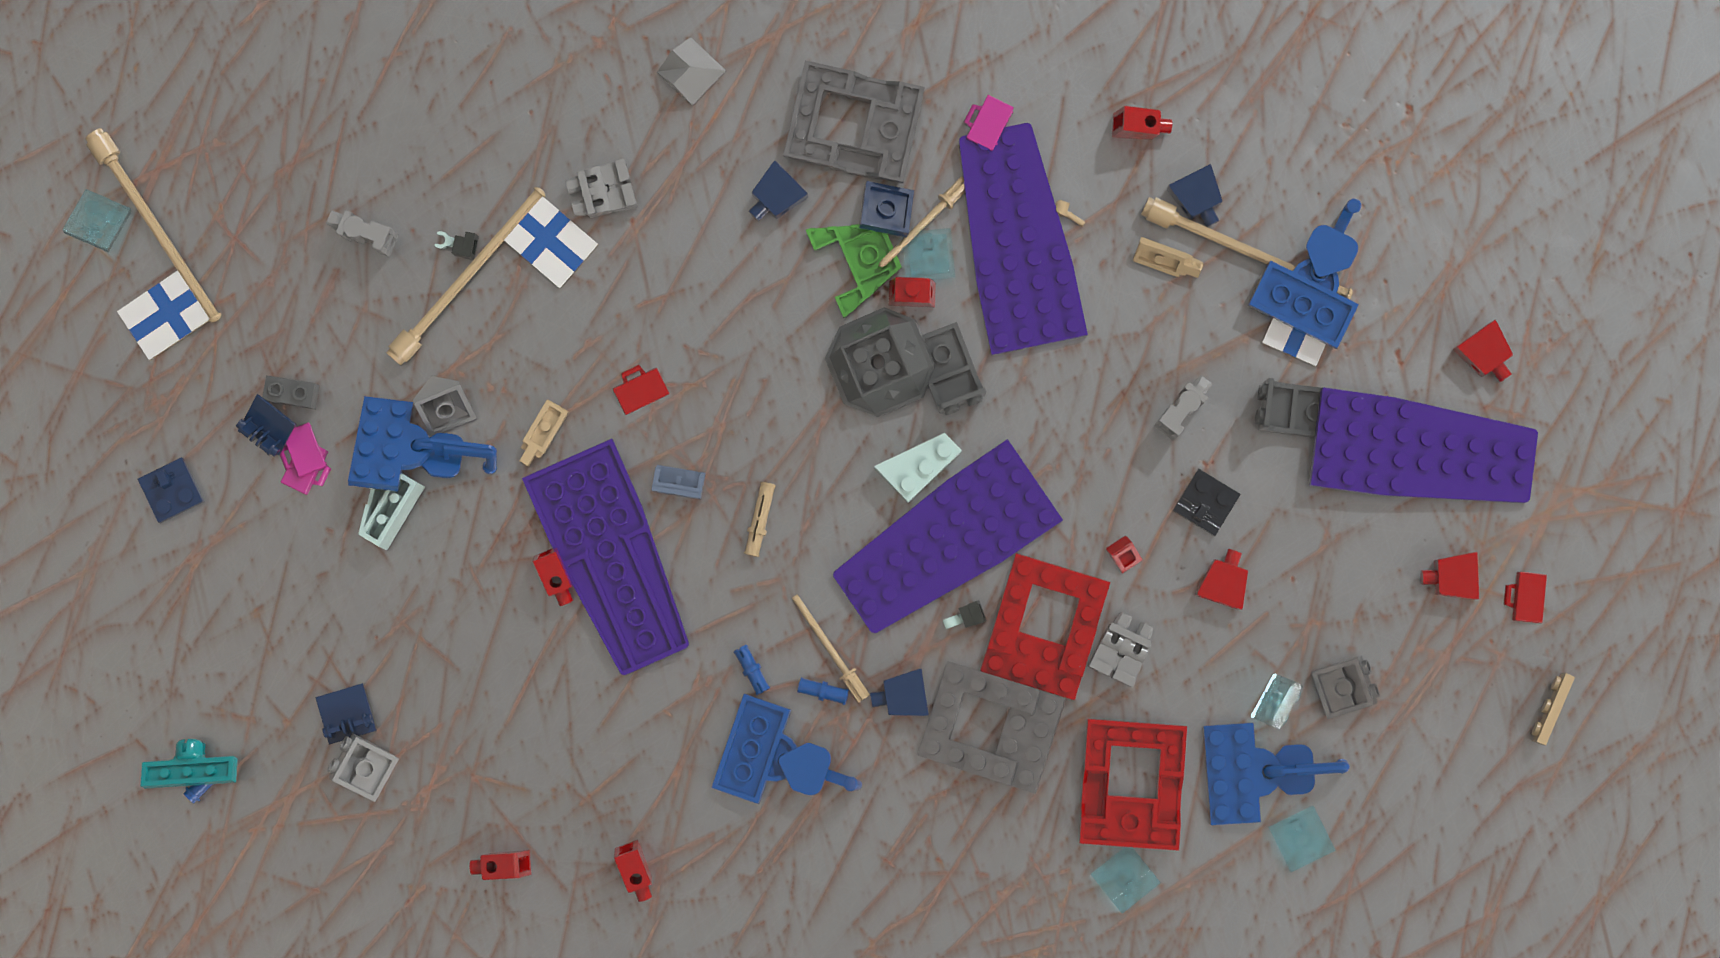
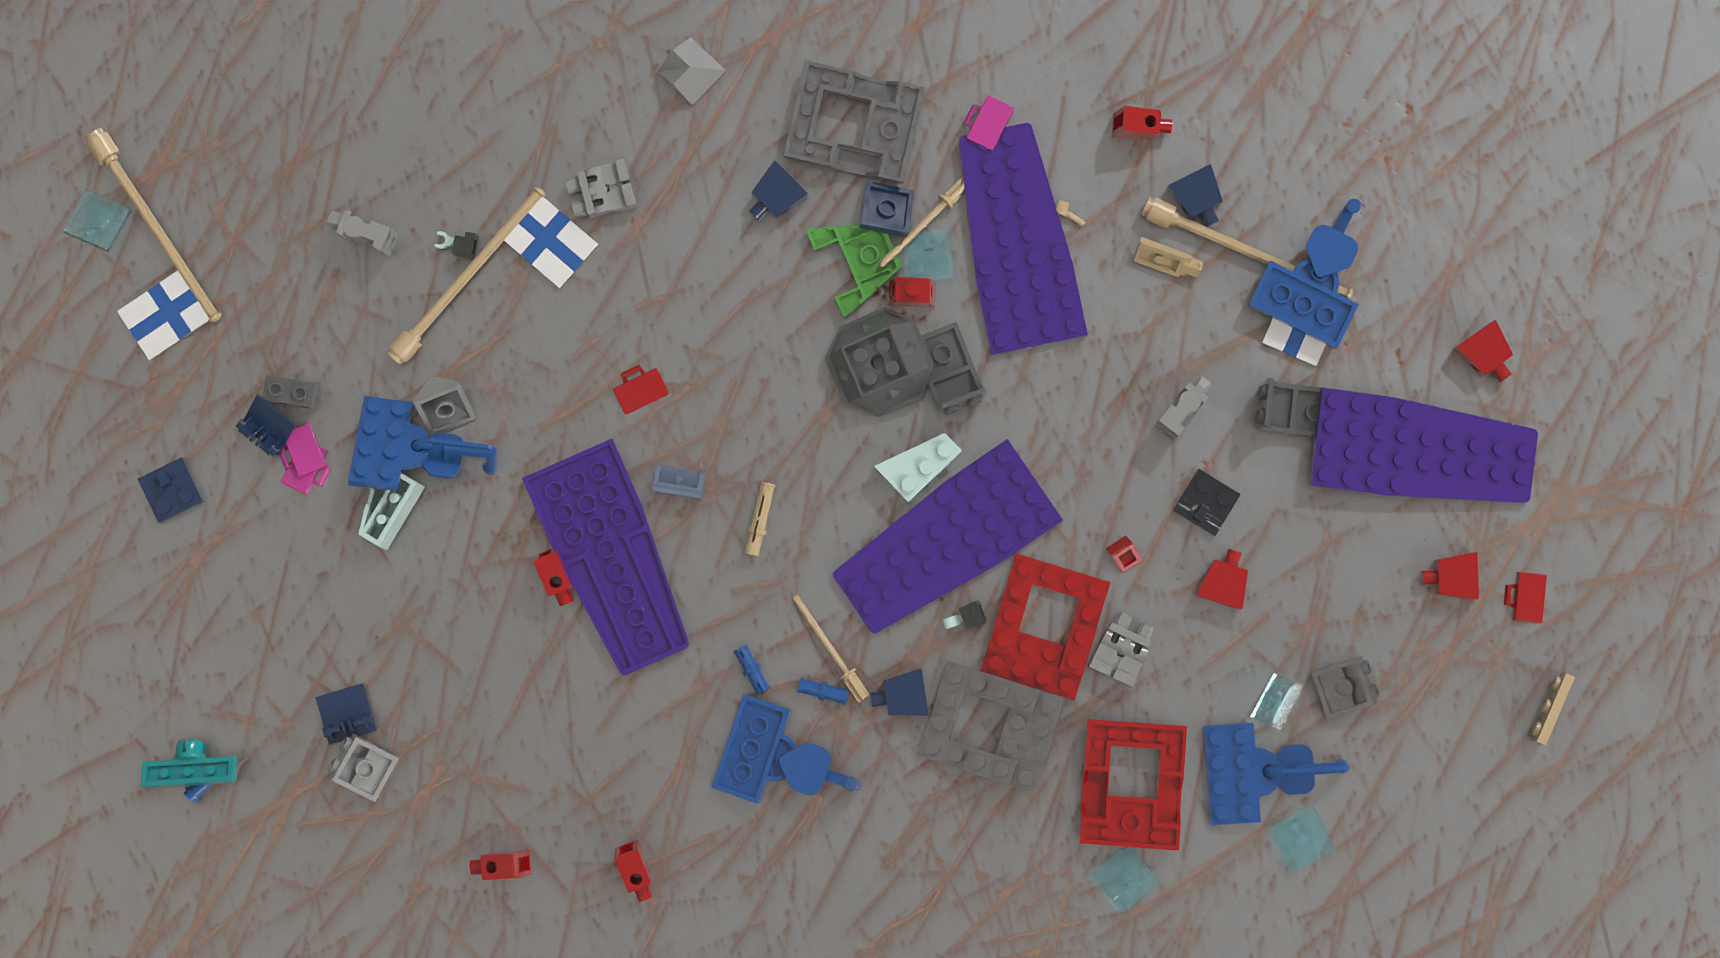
(542, 431): tan hinge -> none

